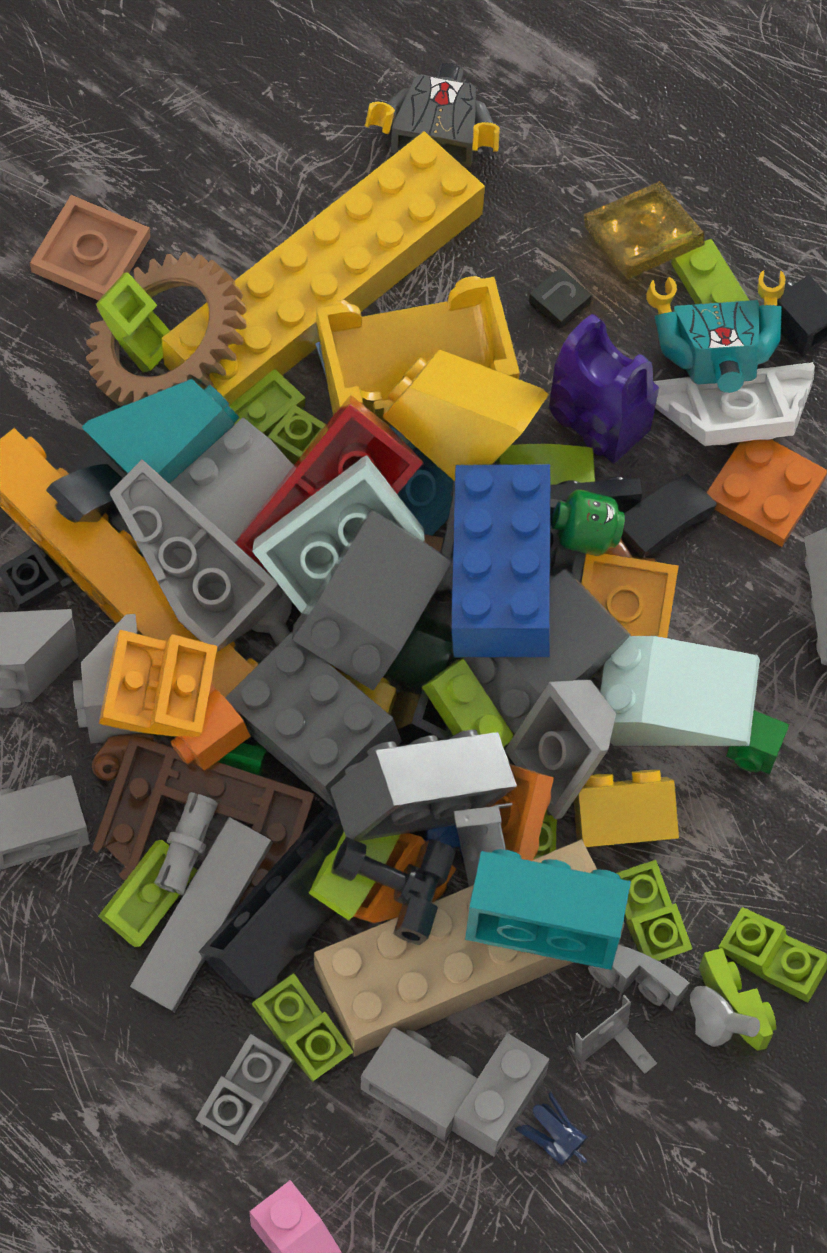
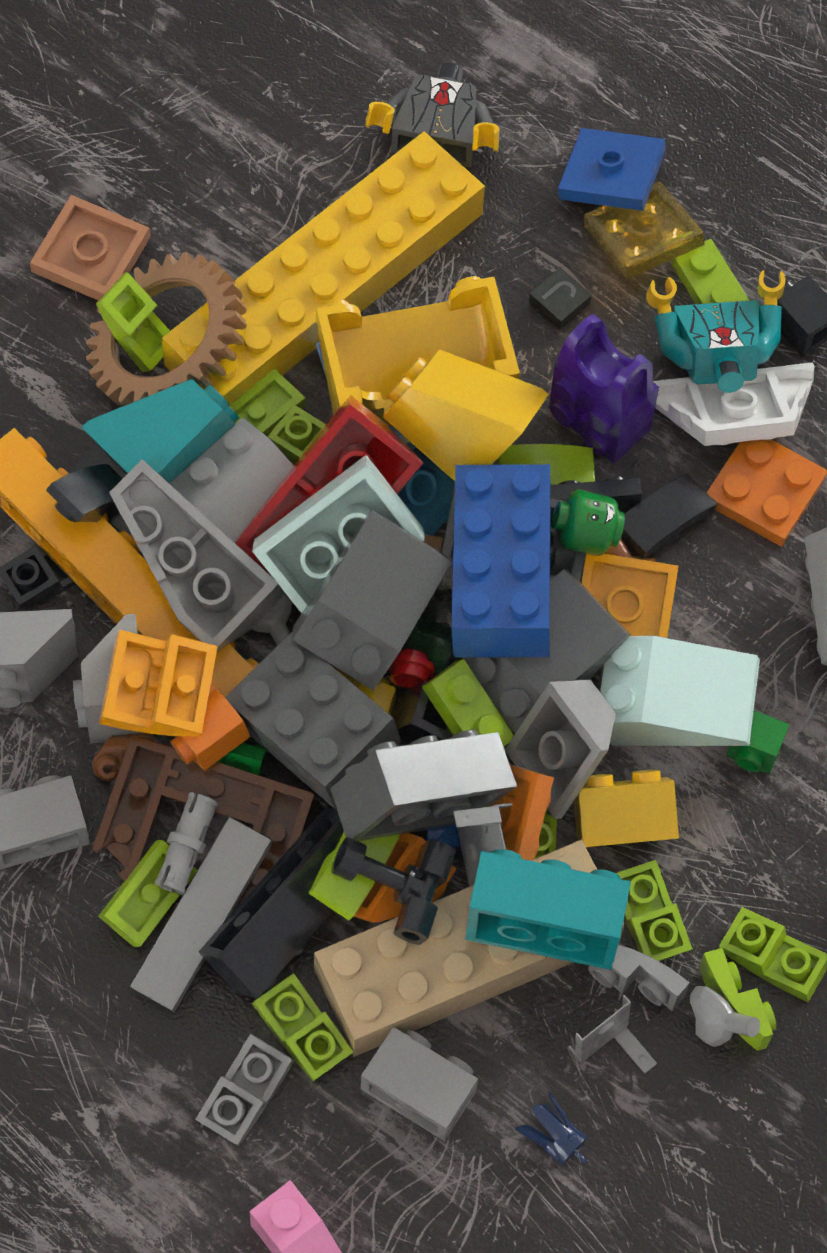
(411, 668): none -> red plate
(500, 1094): light grey brick -> none
(612, 169): none -> blue plate

